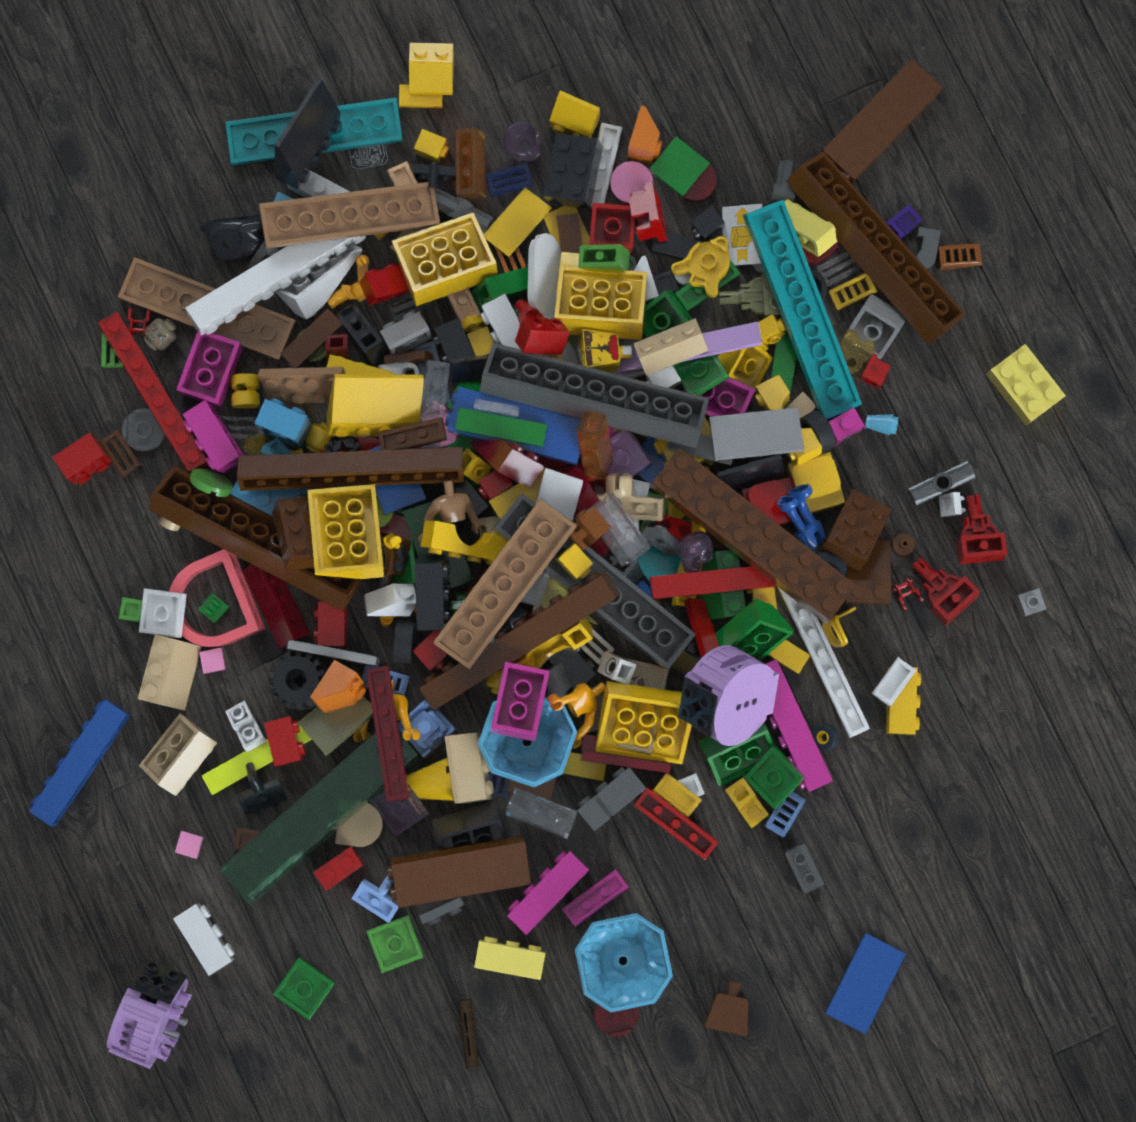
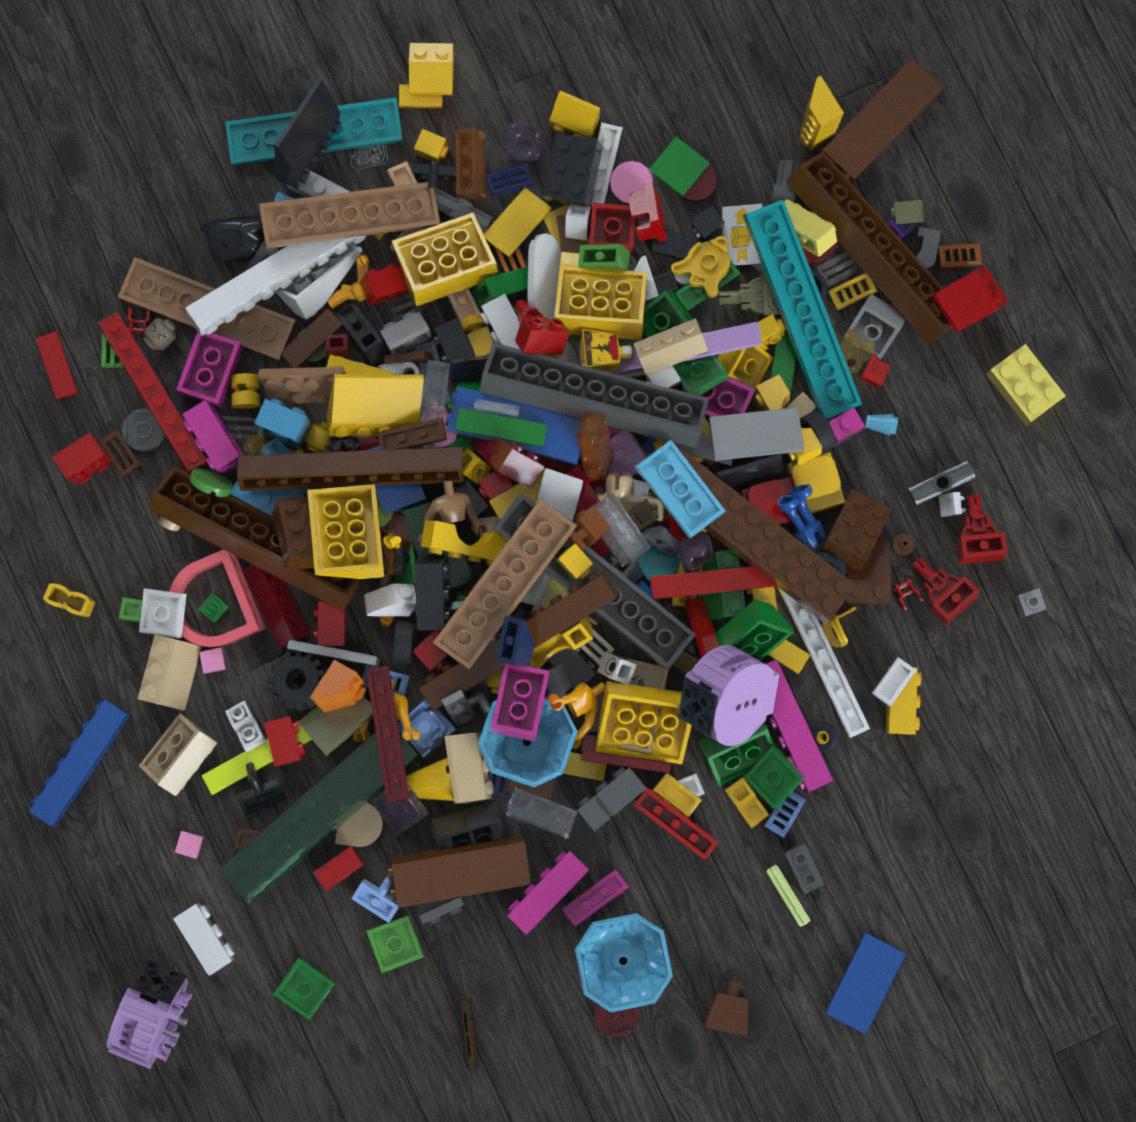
(56, 365): none -> red tile
(67, 599): none -> yellow brick
(460, 707): none -> dark grey plate
(510, 958): light yellow brick -> none
(515, 643): none -> dark blue slope
(578, 222): none -> white panel
(643, 514): none -> dark brown plate
(645, 139): orange slope -> none
(680, 489): none -> medium azure tile
(788, 895): none -> yellowish green axle
(821, 116): none -> yellow slope
(908, 212): none -> olive brick
(970, 299): none -> red slope

